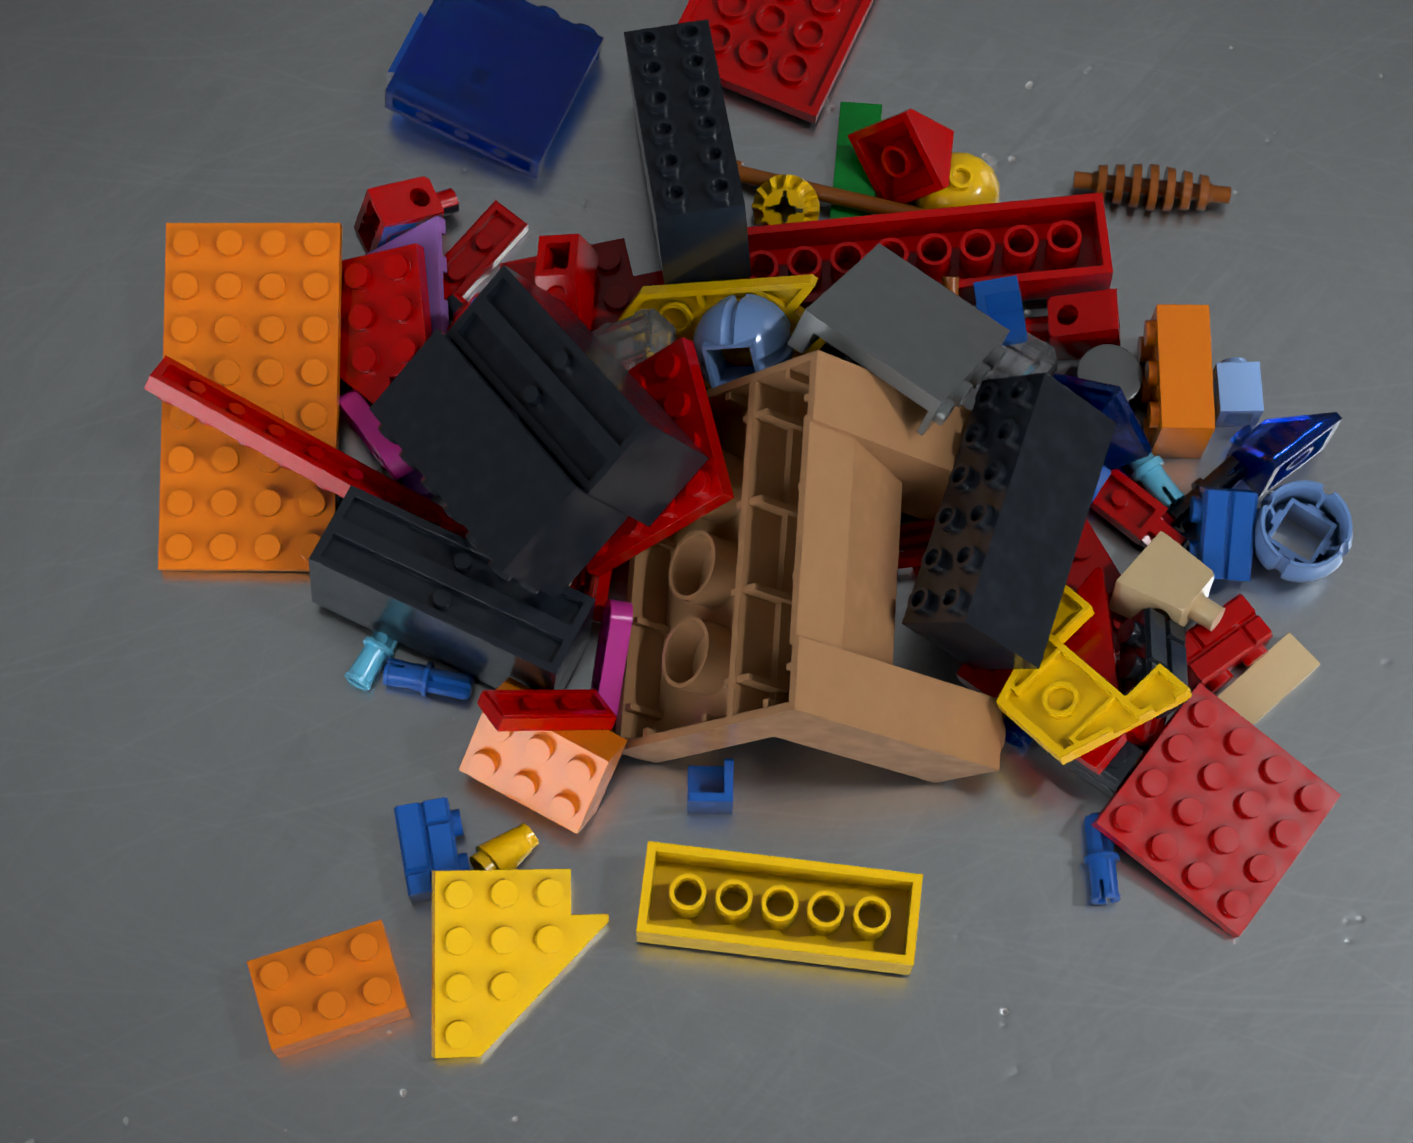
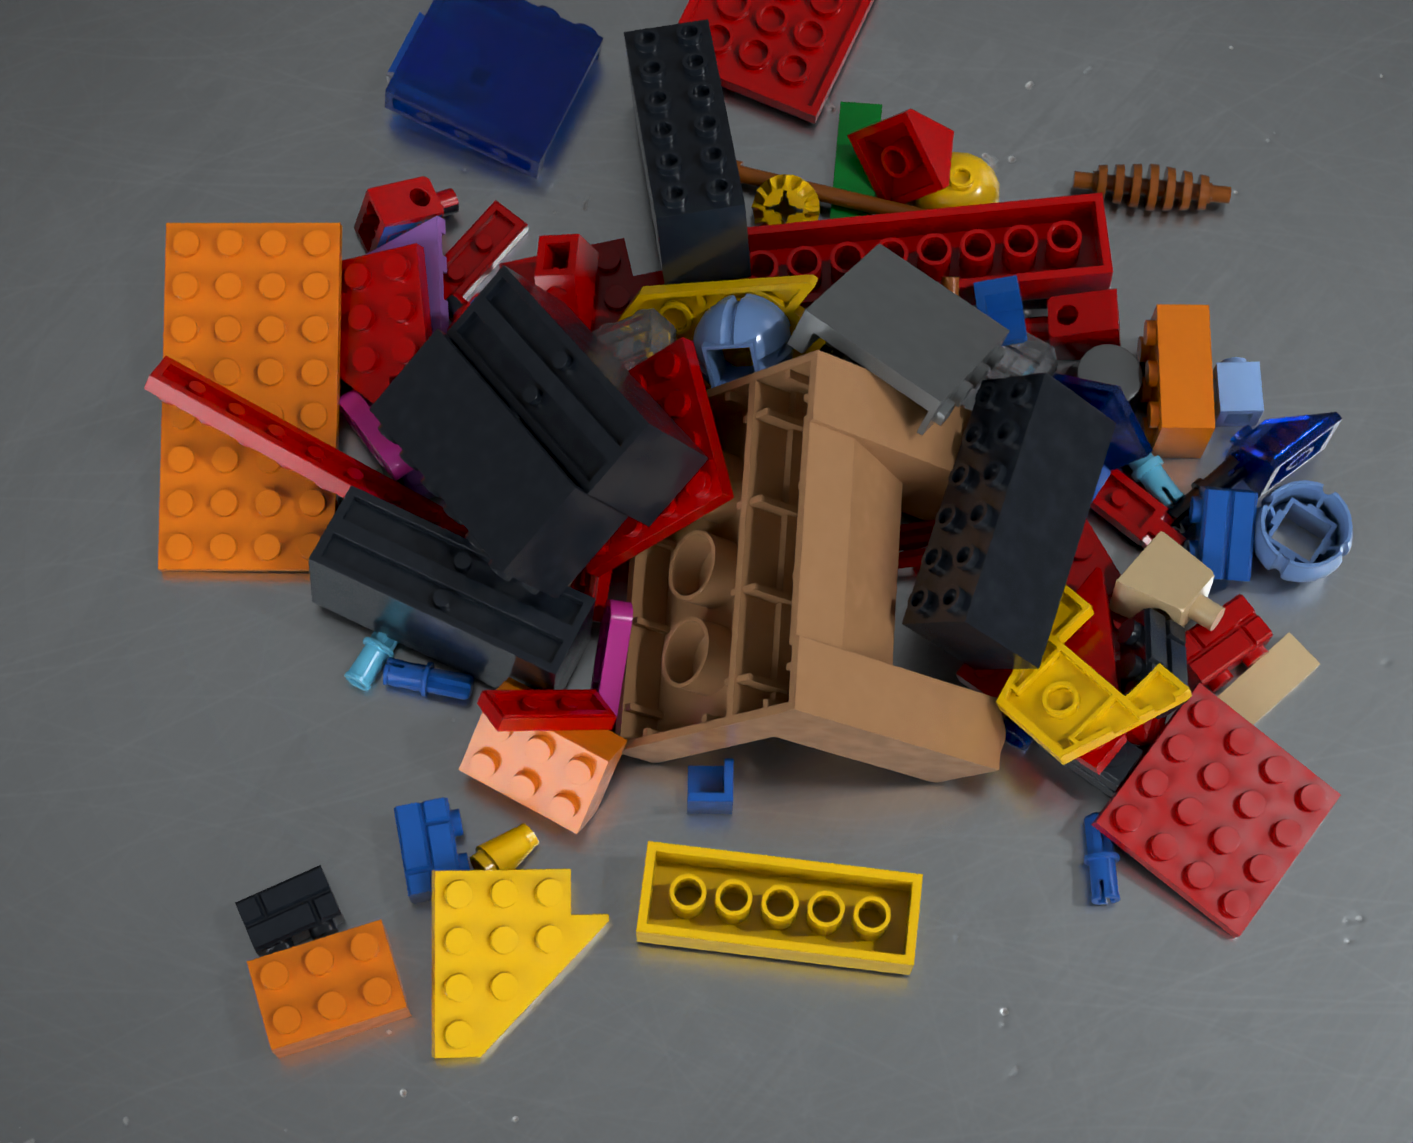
(291, 912): none -> black brick

